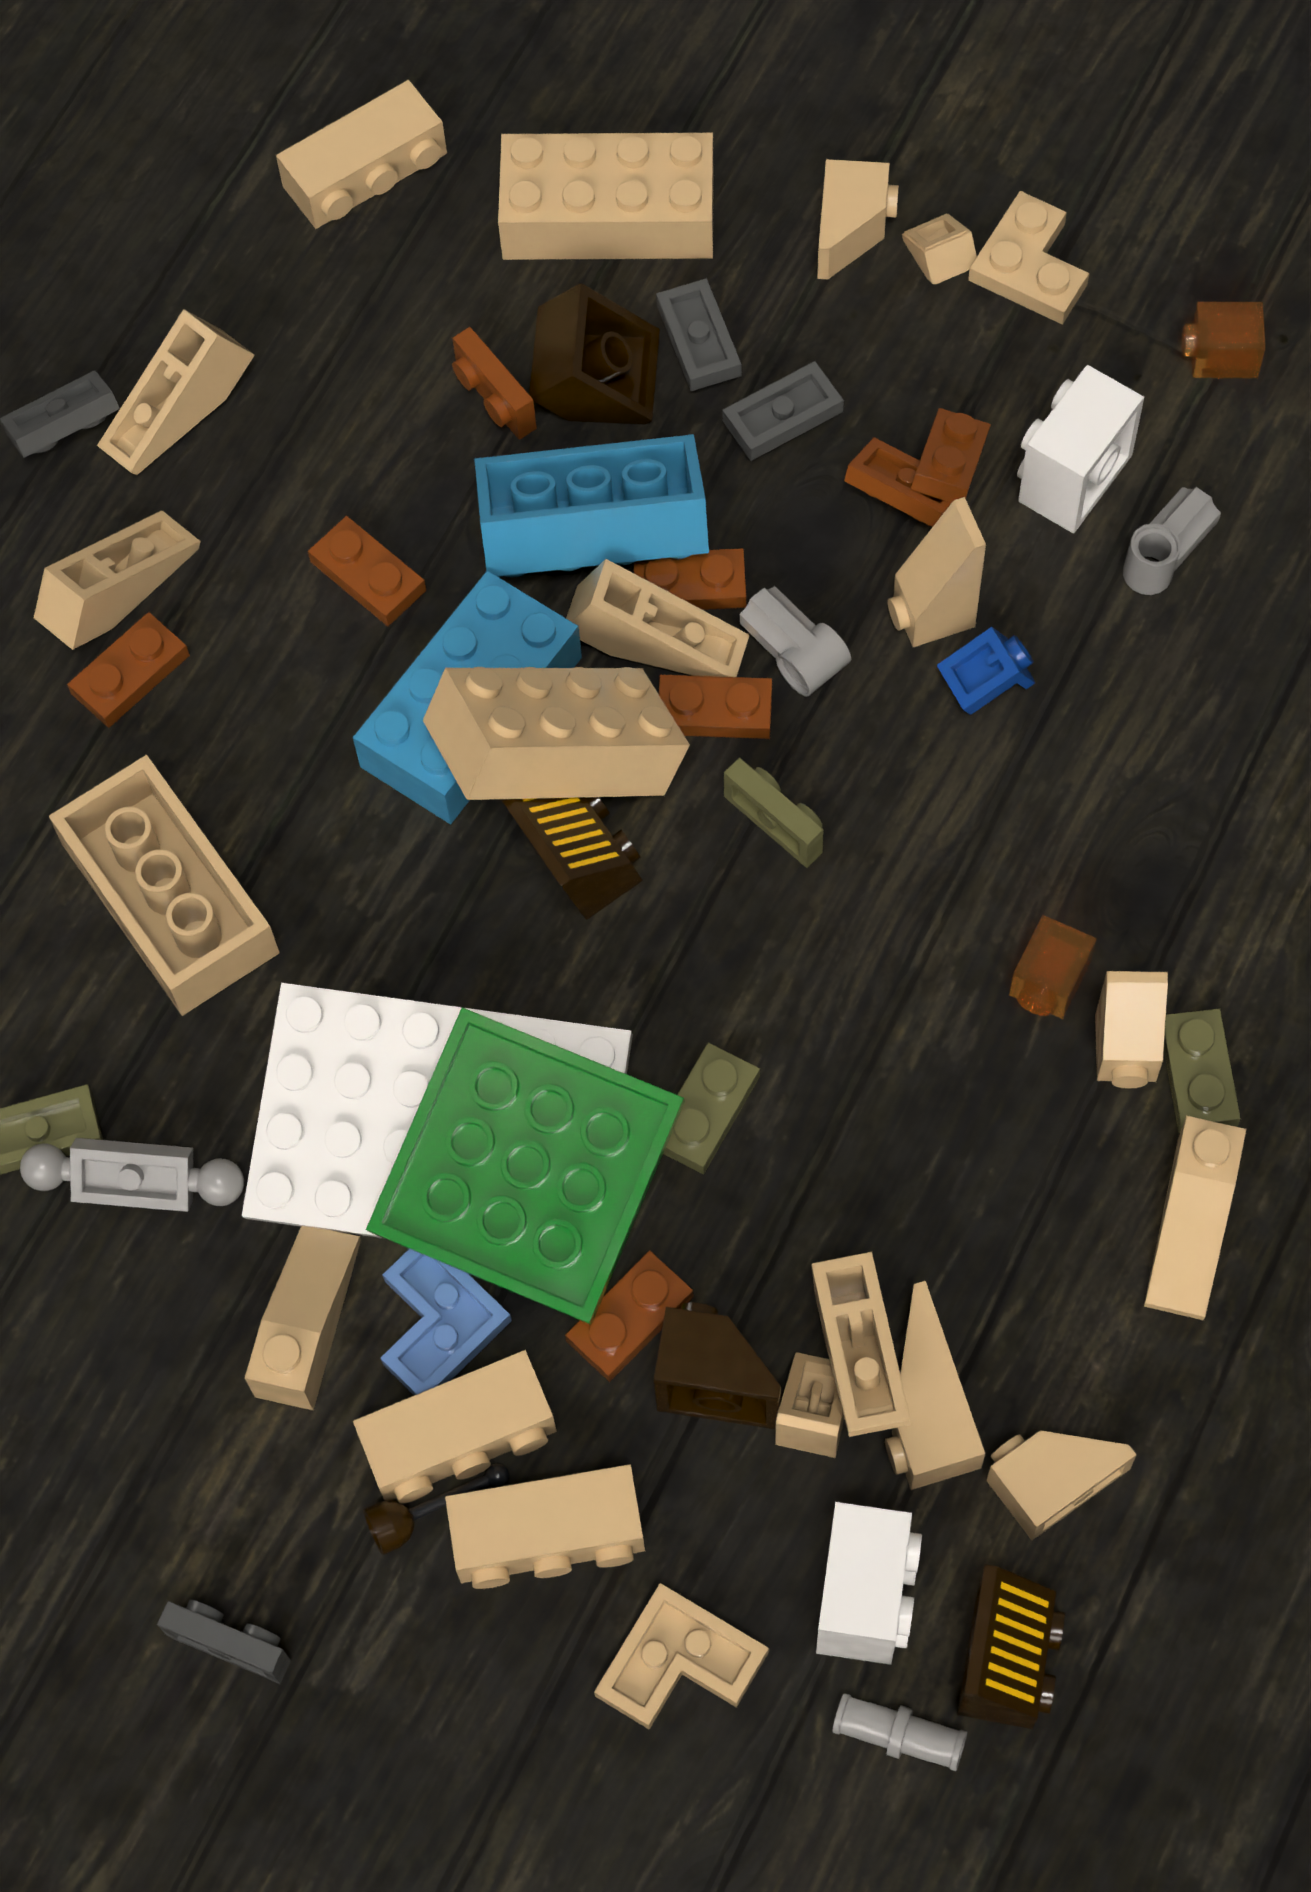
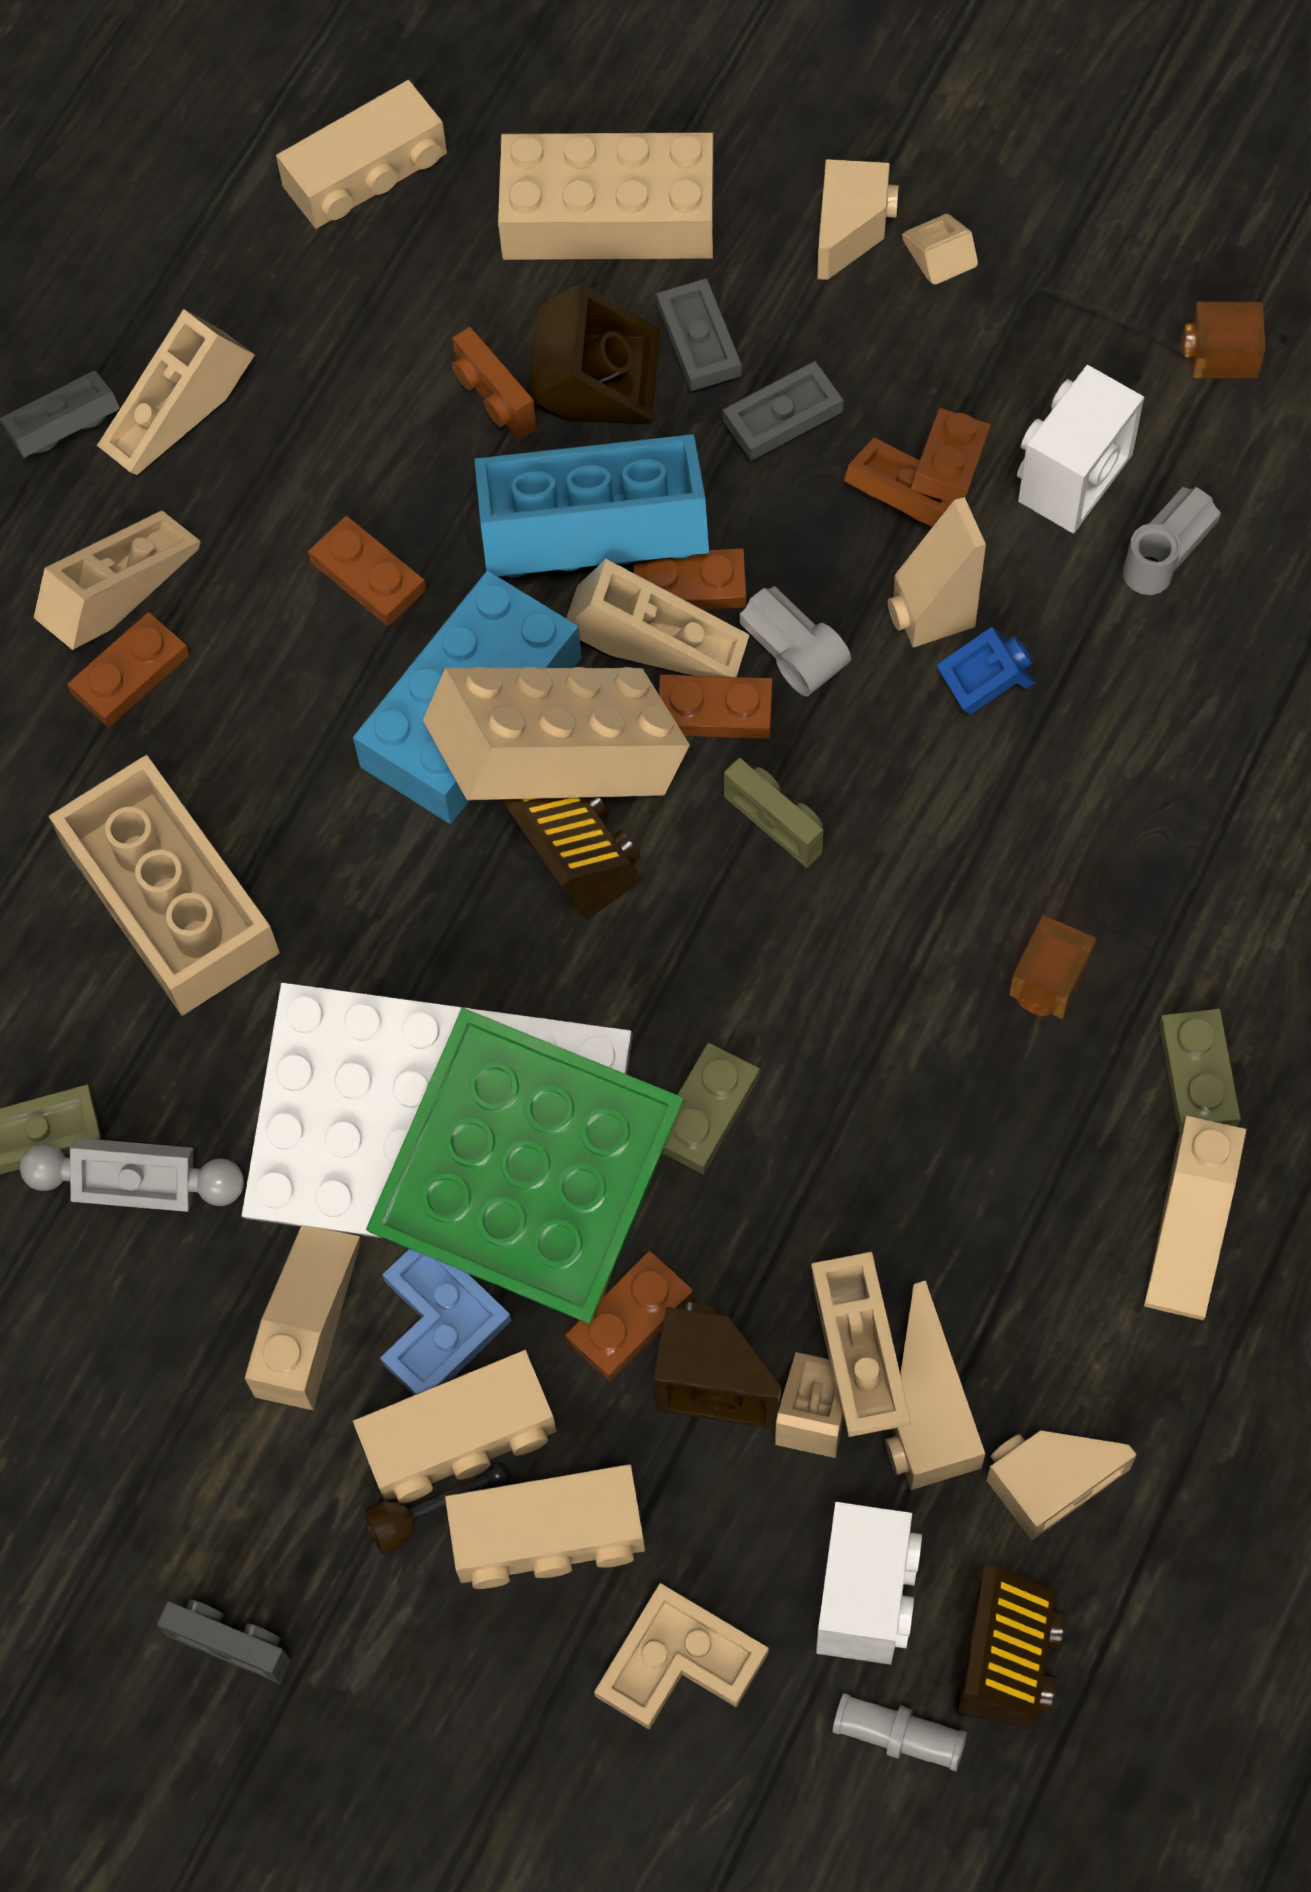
(1018, 265): tan plate -> none
(1131, 1027): tan slope -> none

